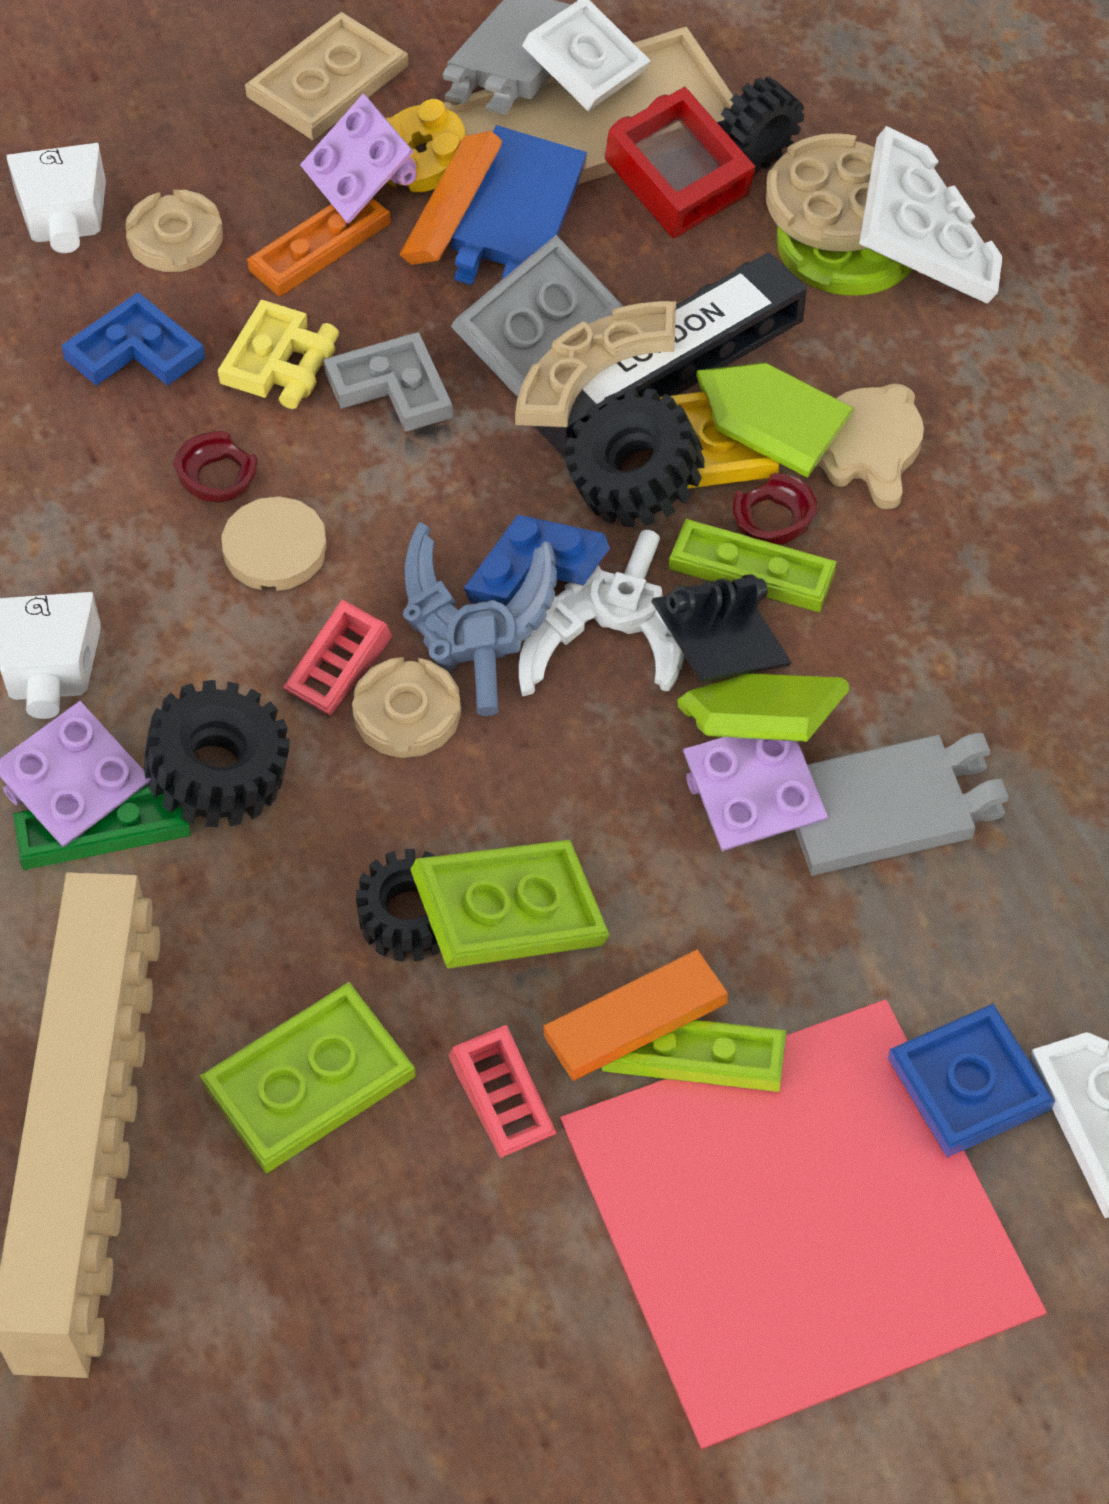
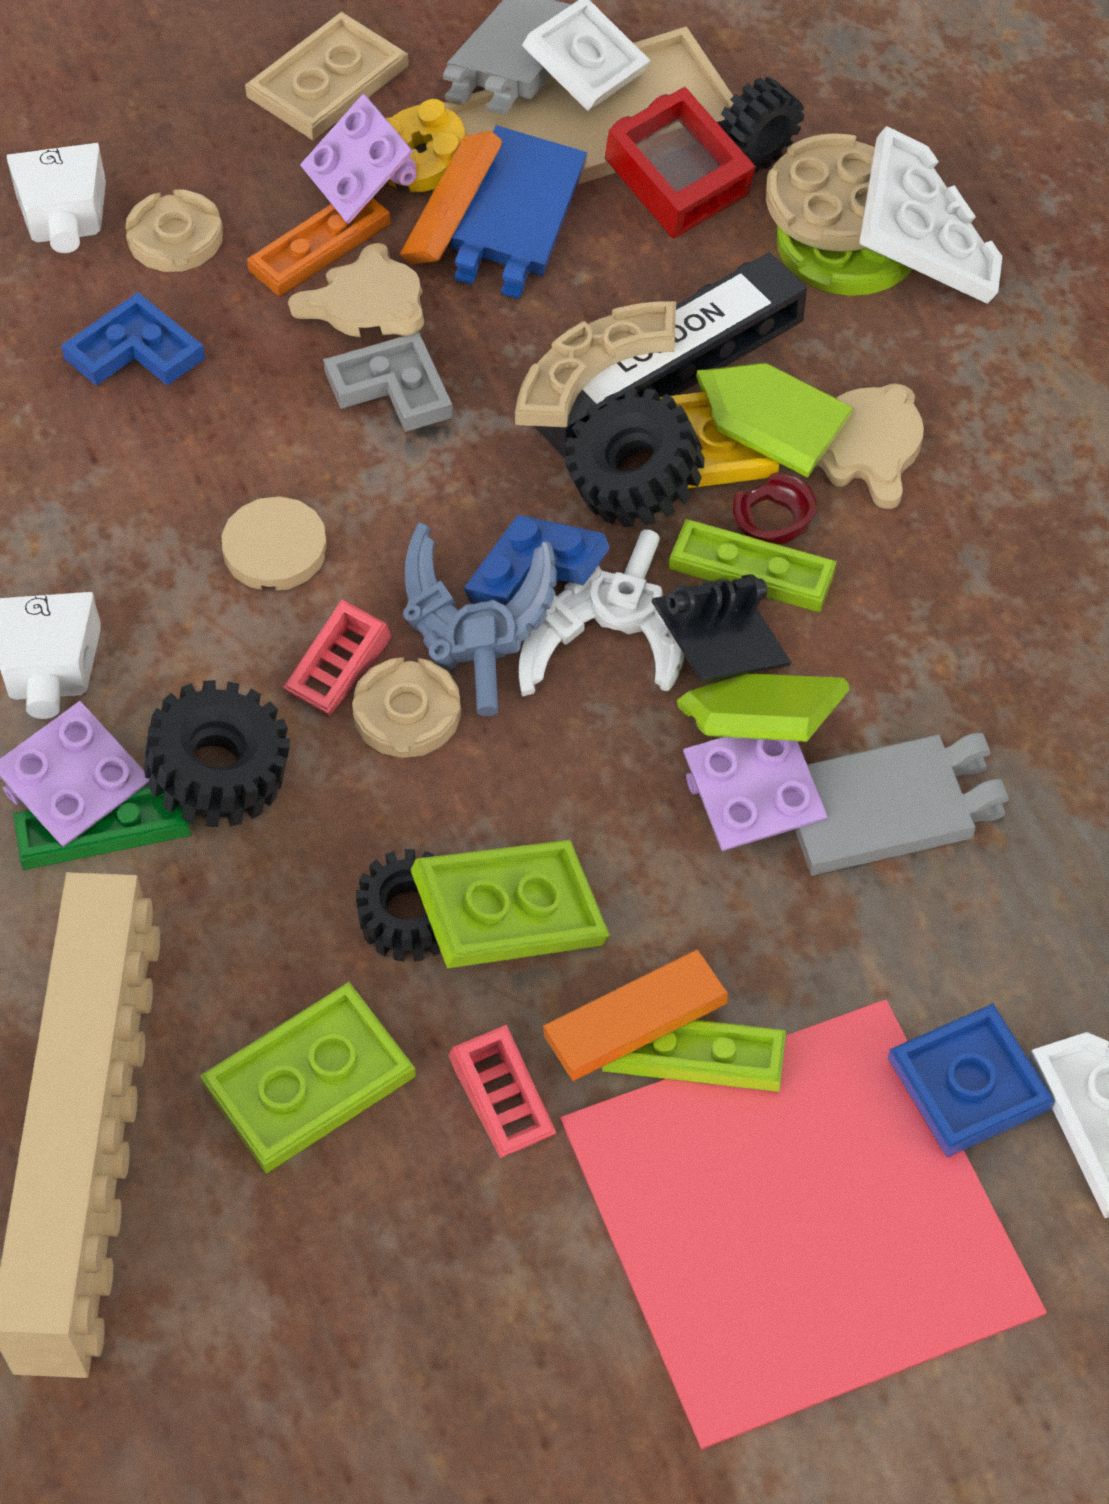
(212, 448): dark red piece -> none
(264, 348): light yellow plate -> none
(366, 296): none -> tan tile
(531, 309): light grey tile -> none

